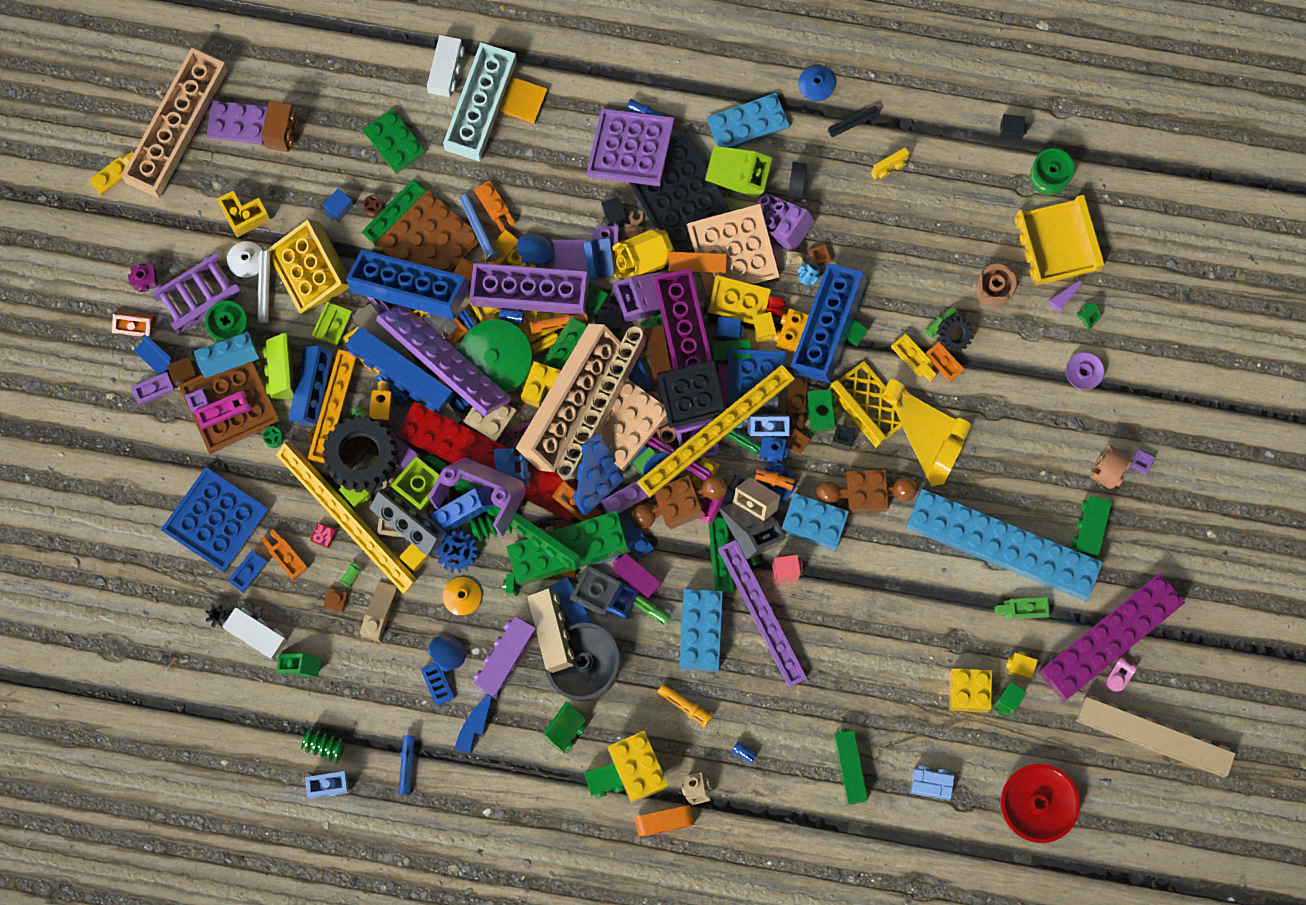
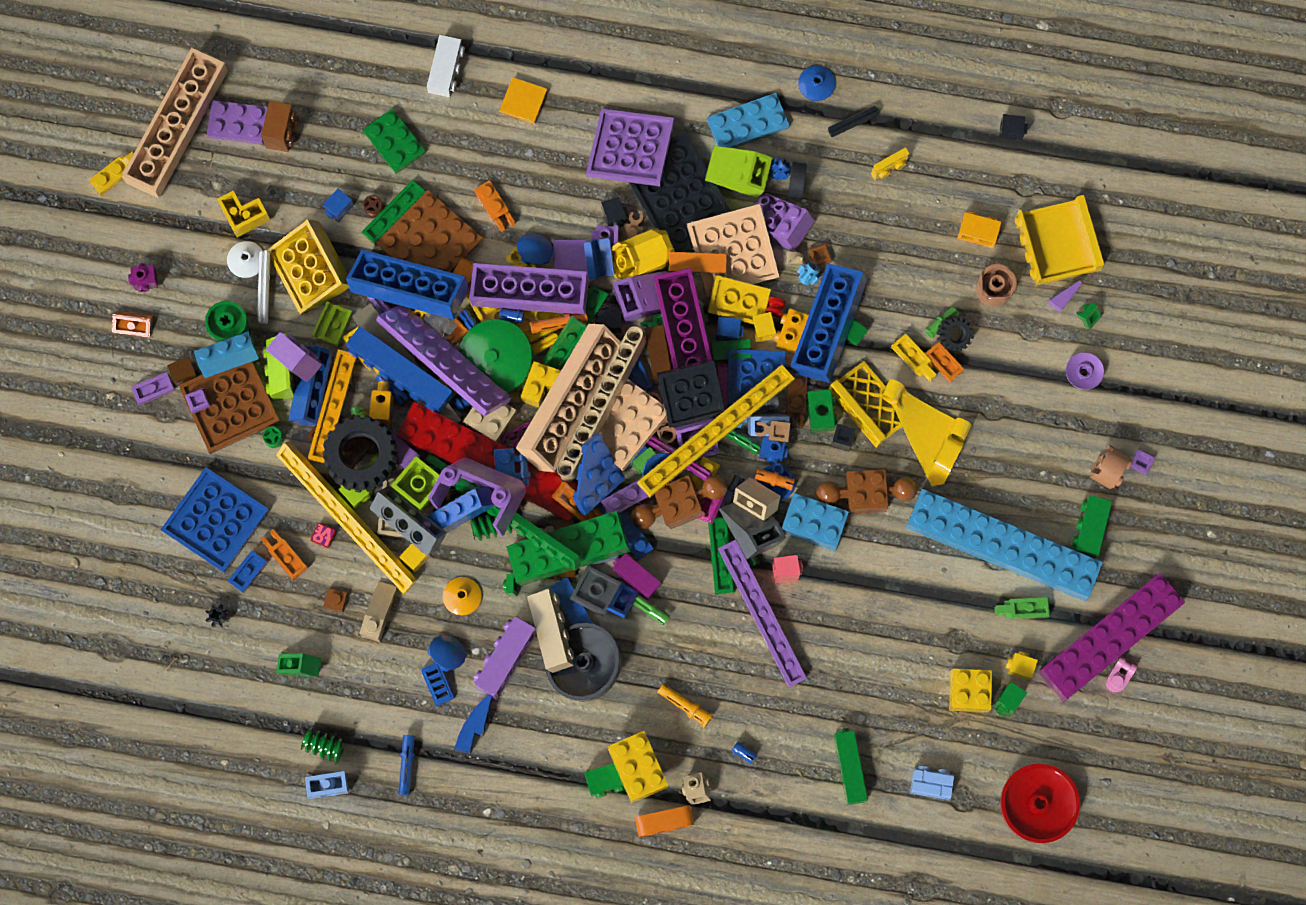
(153, 355): blue panel -> none
(197, 312): medium lavender fence -> none
(222, 410): dark pink plate -> none
(255, 633): white brick -> none
(294, 357): none -> medium lavender brick
(350, 574): bright green pin -> none
(463, 547): blue gear -> none
(479, 228): medium blue axle -> none
(480, 102): light aqua brick -> none
(503, 245): light orange tile -> none
(564, 728): green slope -> none
(637, 107): blue pin -> none
(700, 630): dark azure brick -> none
(777, 430): none -> medium nougat plate
(779, 169): none -> blue gear
(797, 441): dark orange tile -> none
(979, 229): none -> light orange brick
(1052, 171): green wheel -> none
(1155, 736): tan brick -> none

